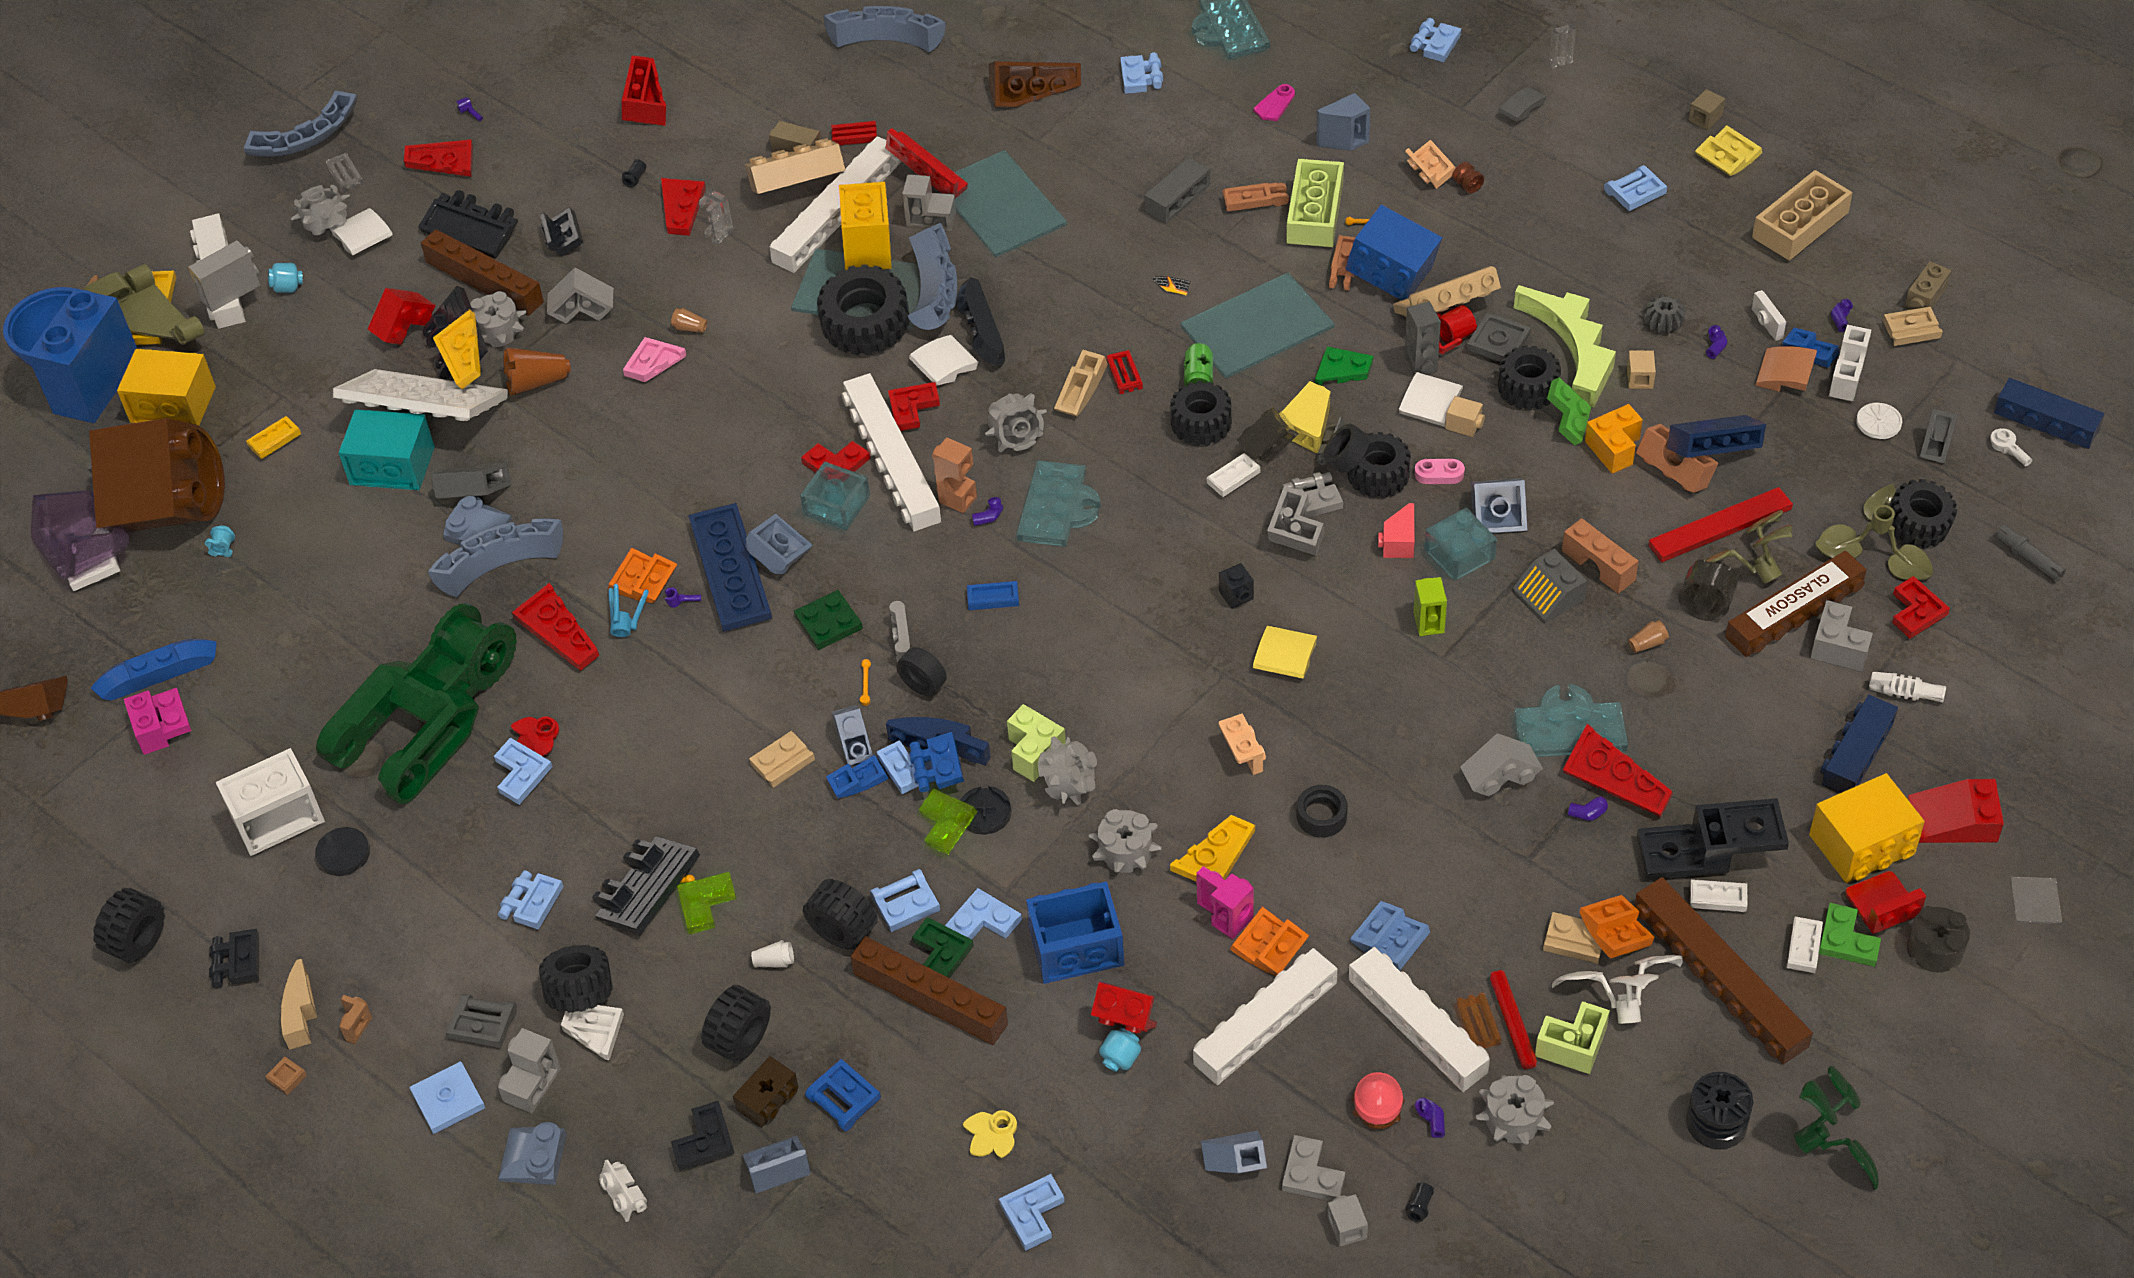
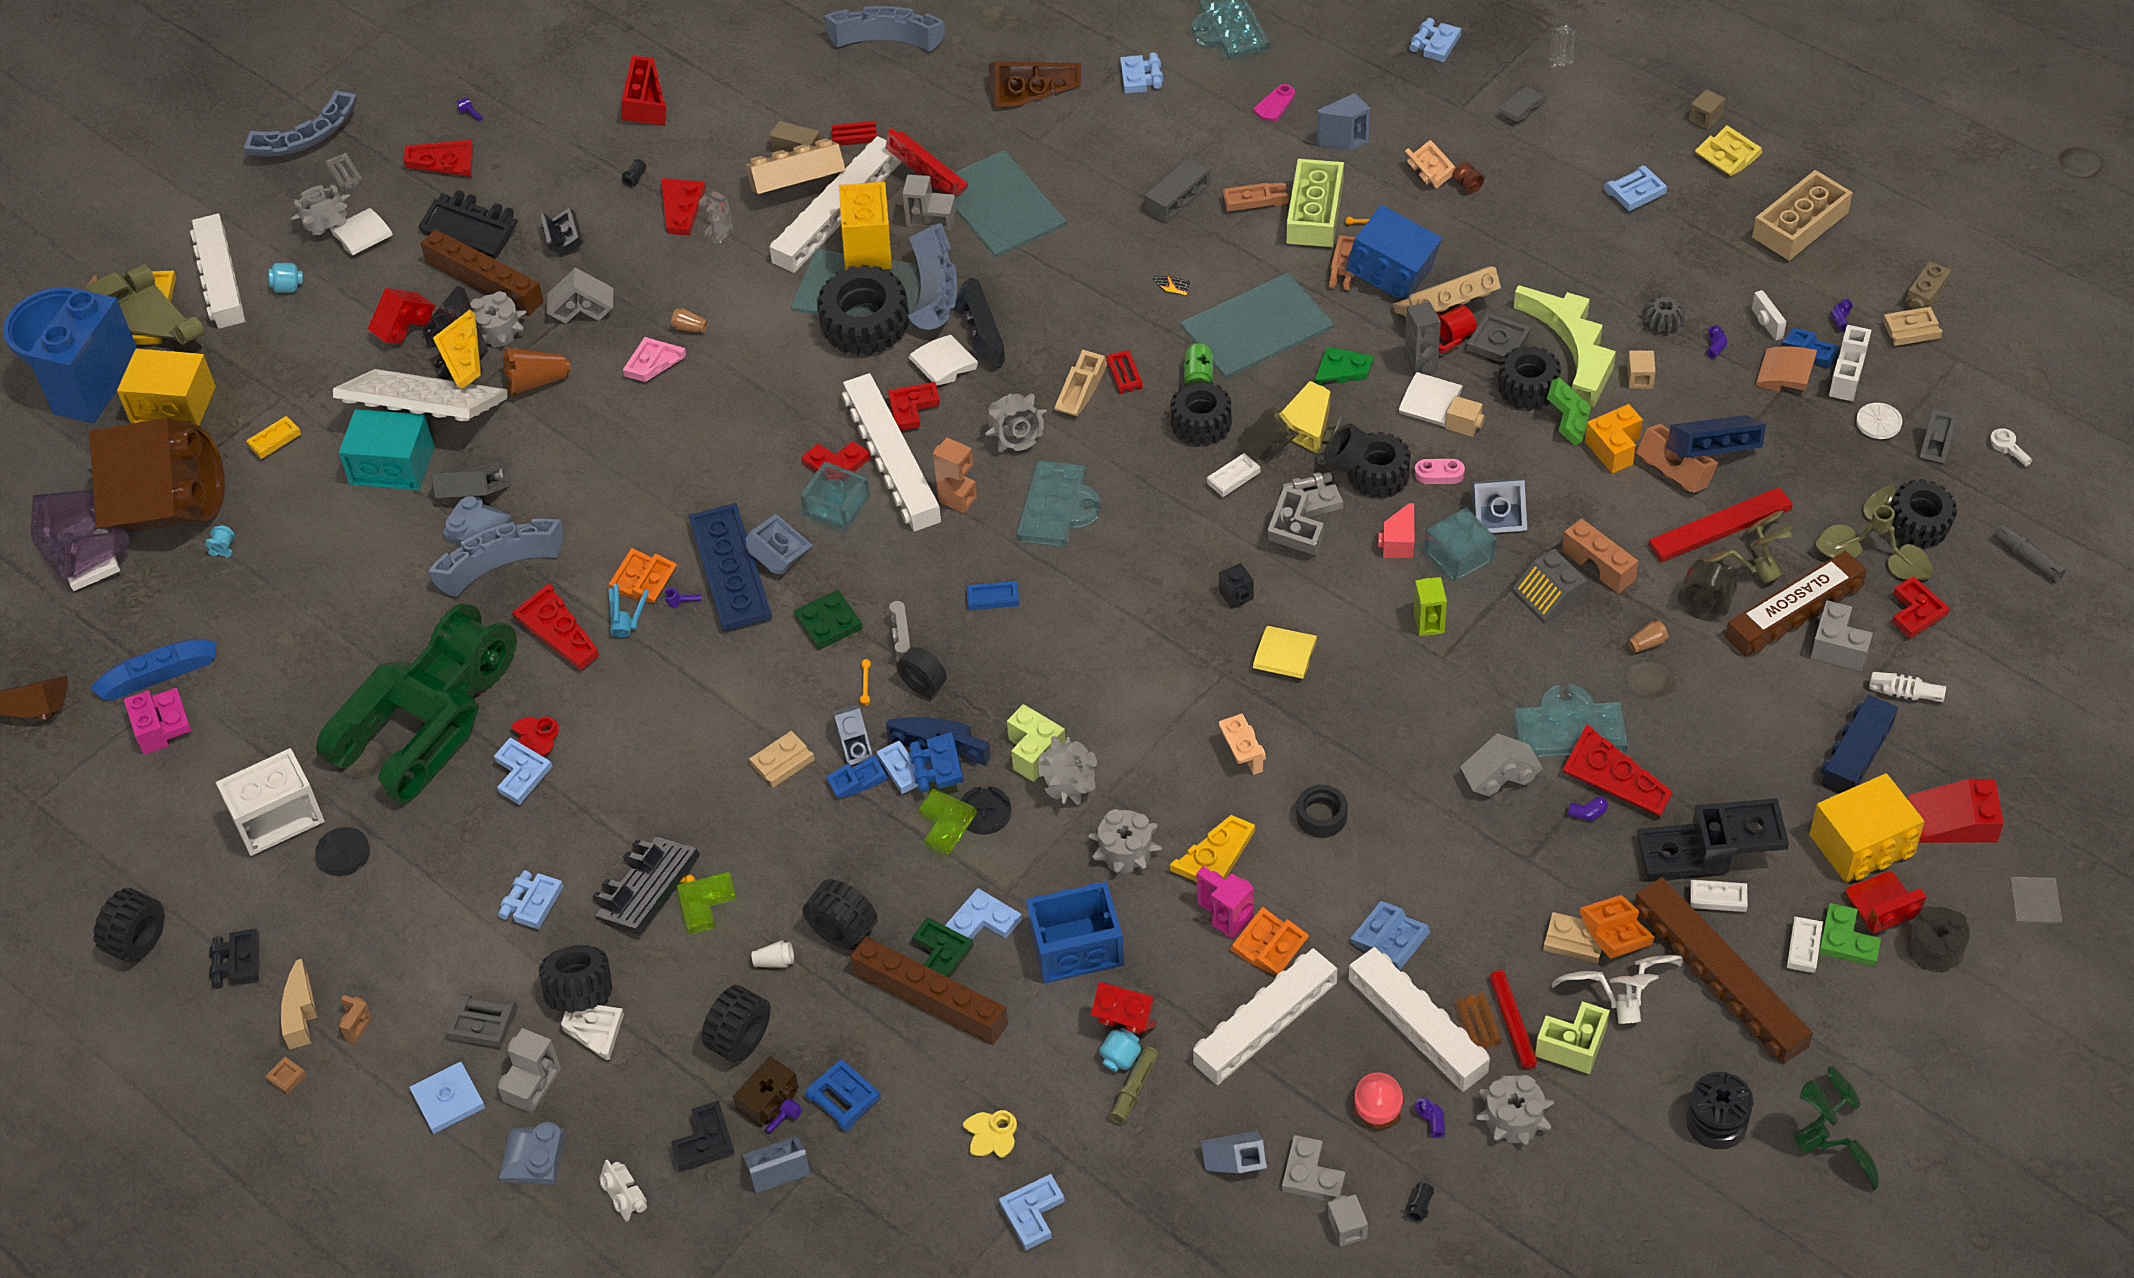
(225, 275): light grey brick -> none
(789, 1108): none -> dark purple hand
(908, 907): light blue plate -> none
(991, 513): dark purple arm -> none
(1129, 1094): none -> olive pin
(2049, 413): dark blue brick -> none

